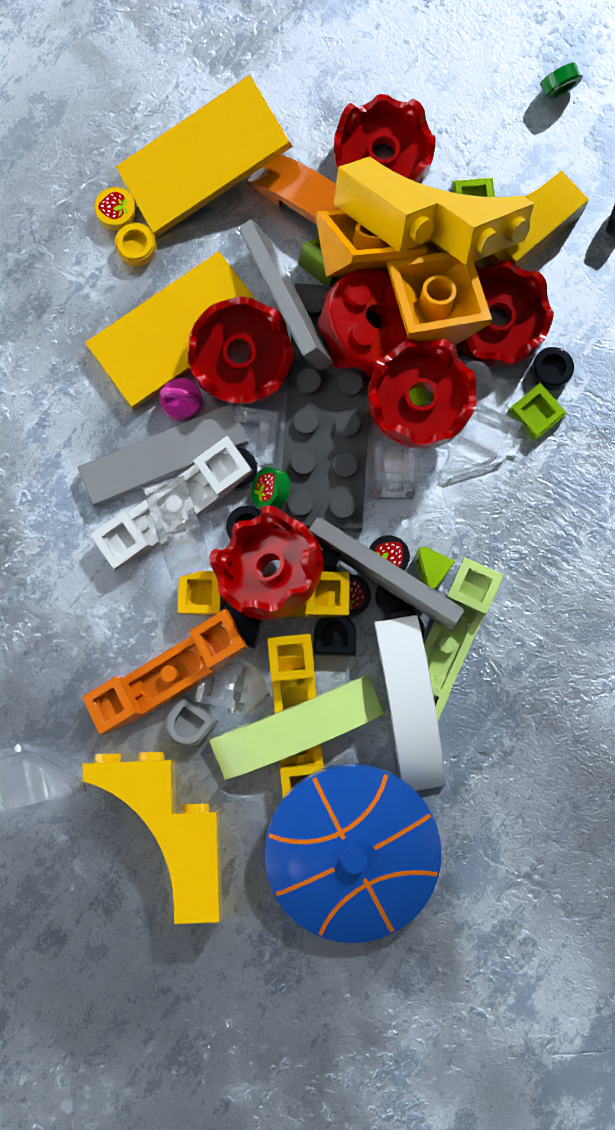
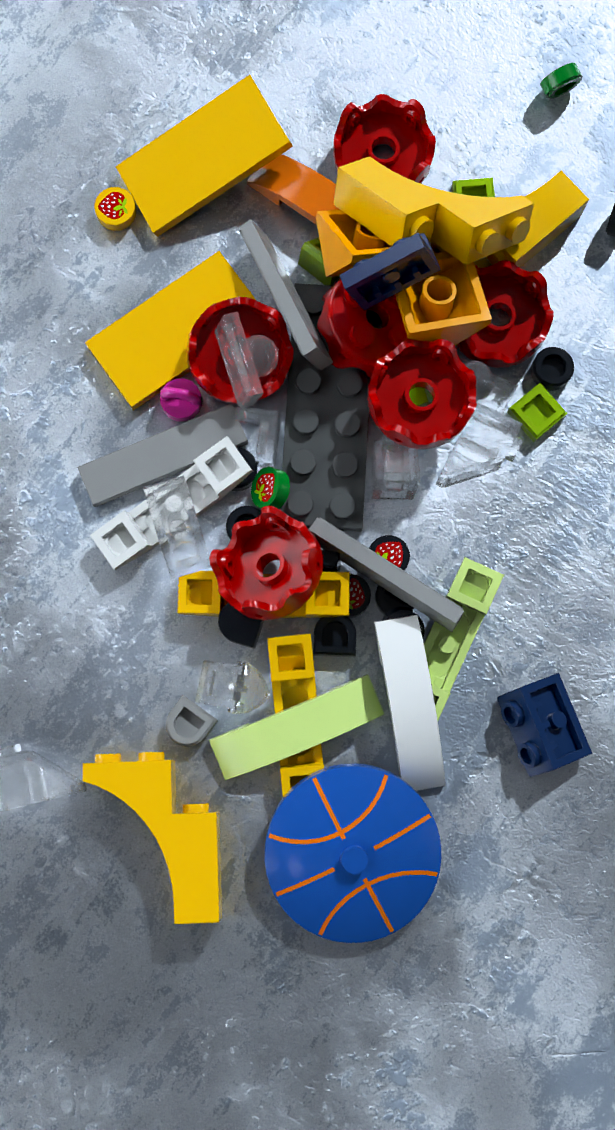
(136, 244): yellow tile -> none
(166, 676): orange slope -> none
(245, 358): none -> clear tile
(390, 271): none -> bracket
(432, 566): lime slope -> none
(544, 725): none -> dark blue bracket

